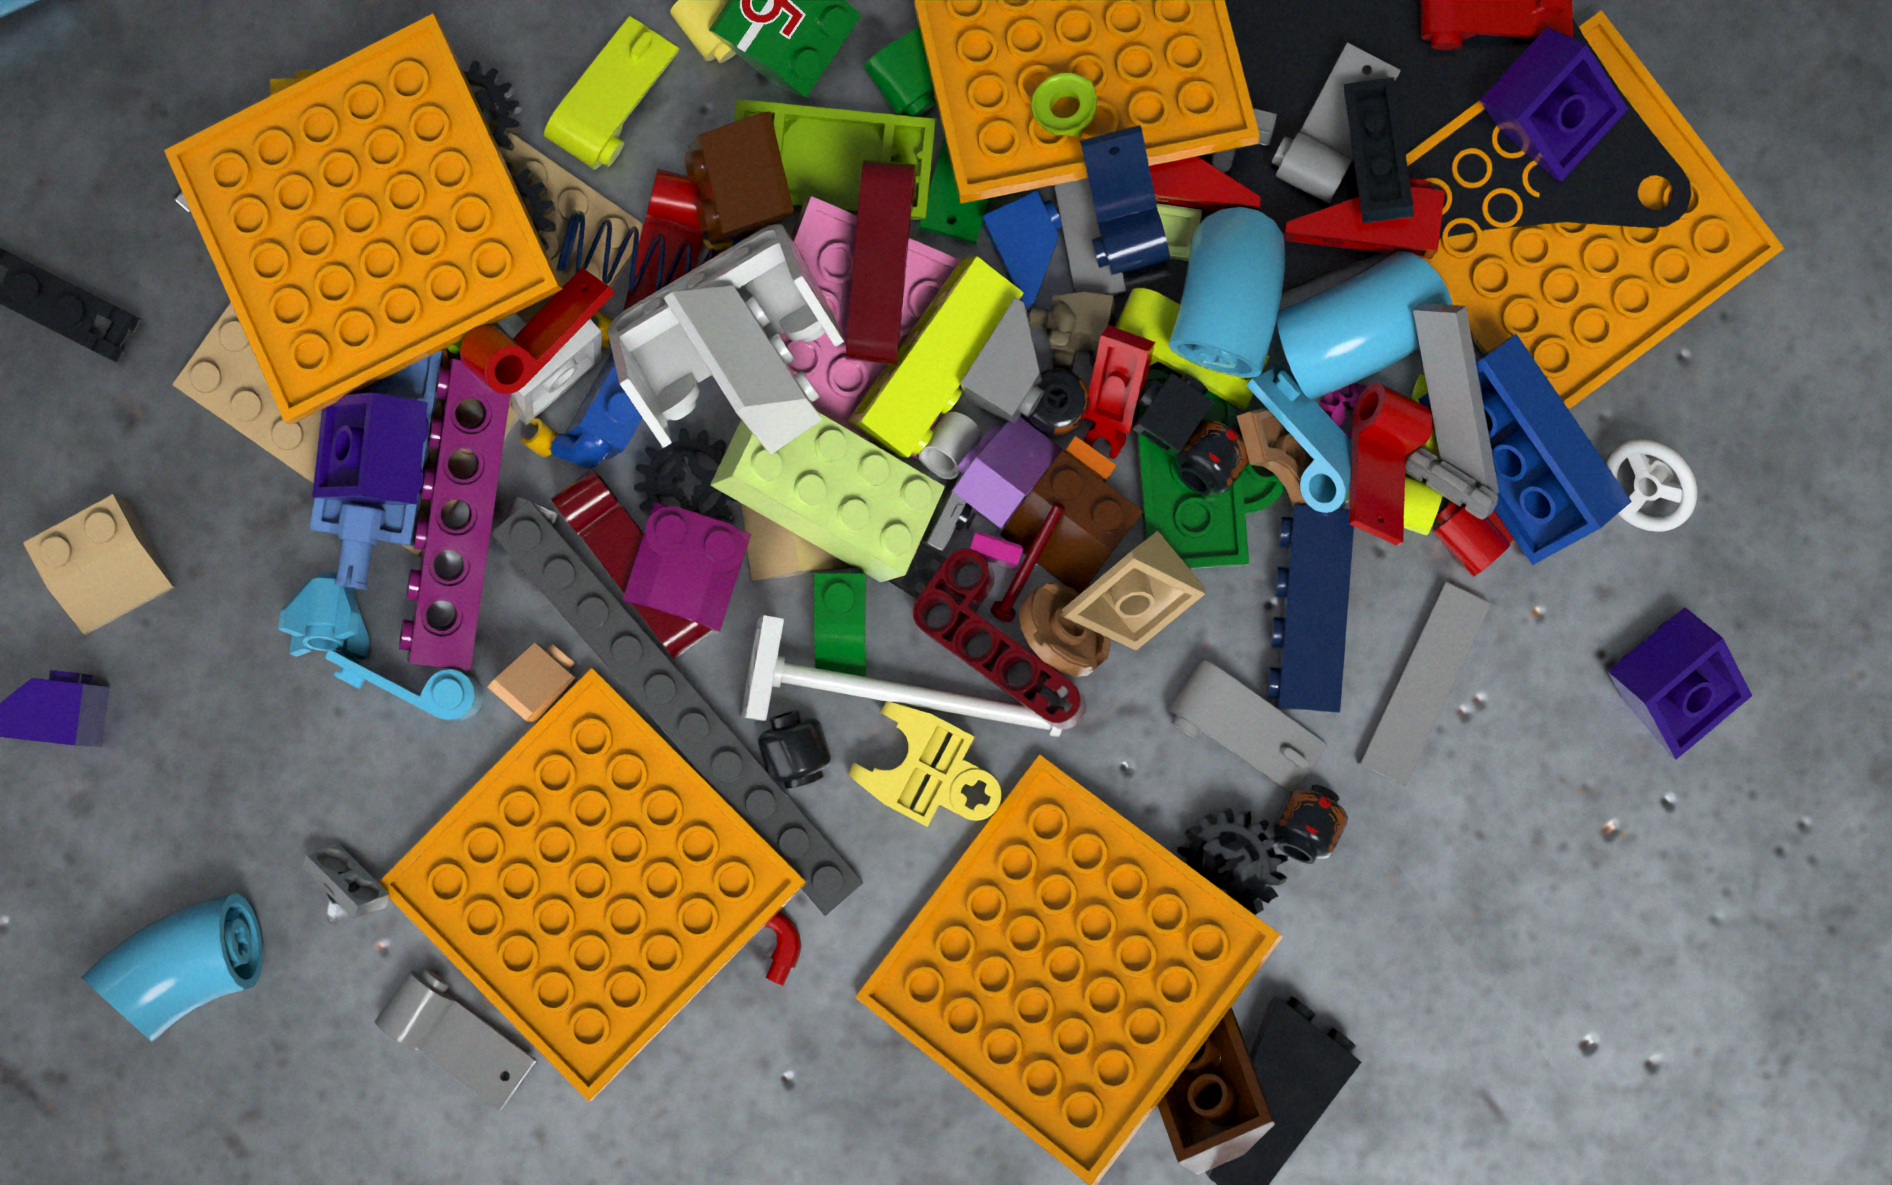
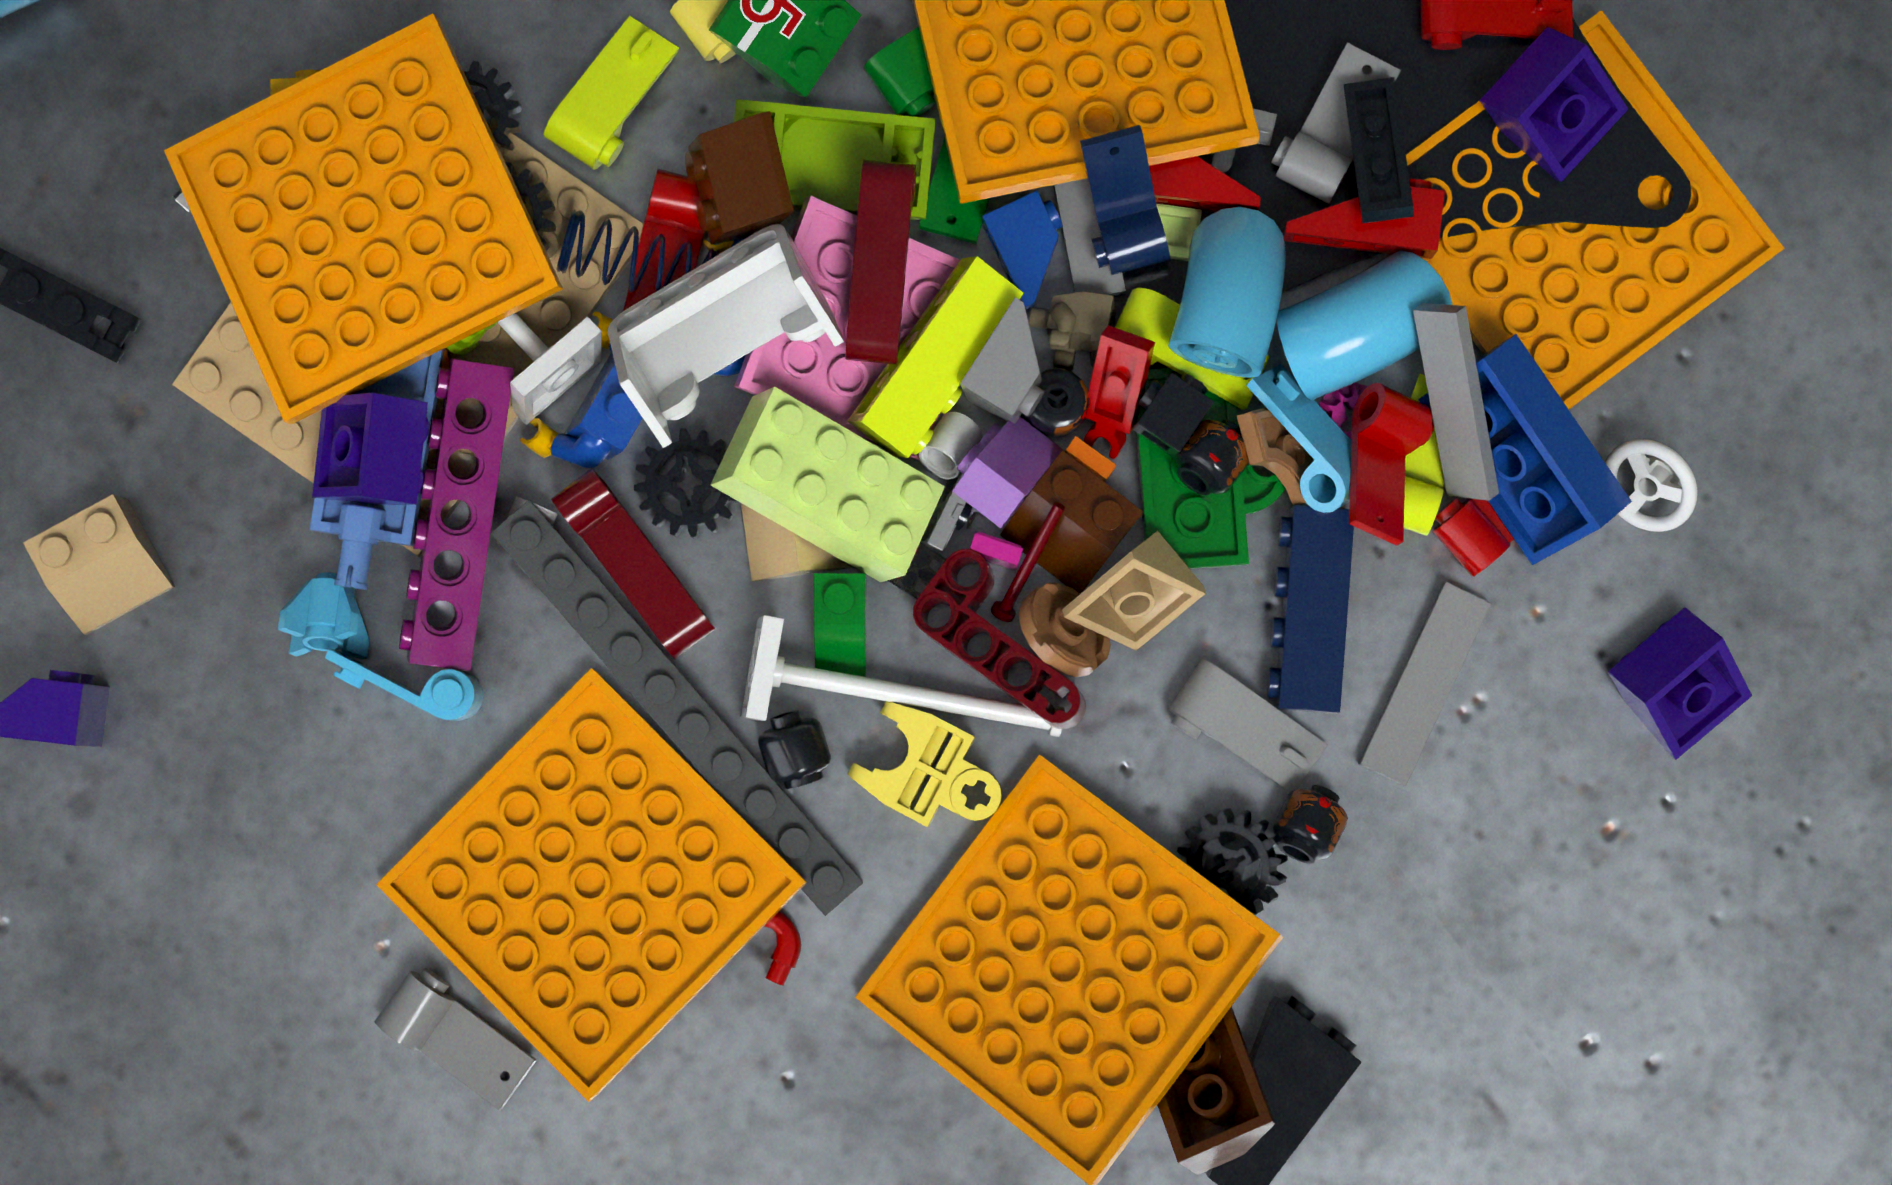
(181, 963): medium azure brick -> none
(346, 884): light grey piece -> none
(511, 363): red door -> none
(535, 681): light nougat slope -> none
(687, 565): magenta slope -> none
(747, 362): white slope -> none
(1062, 86): lime piece -> none
(1451, 483): light grey axle -> none

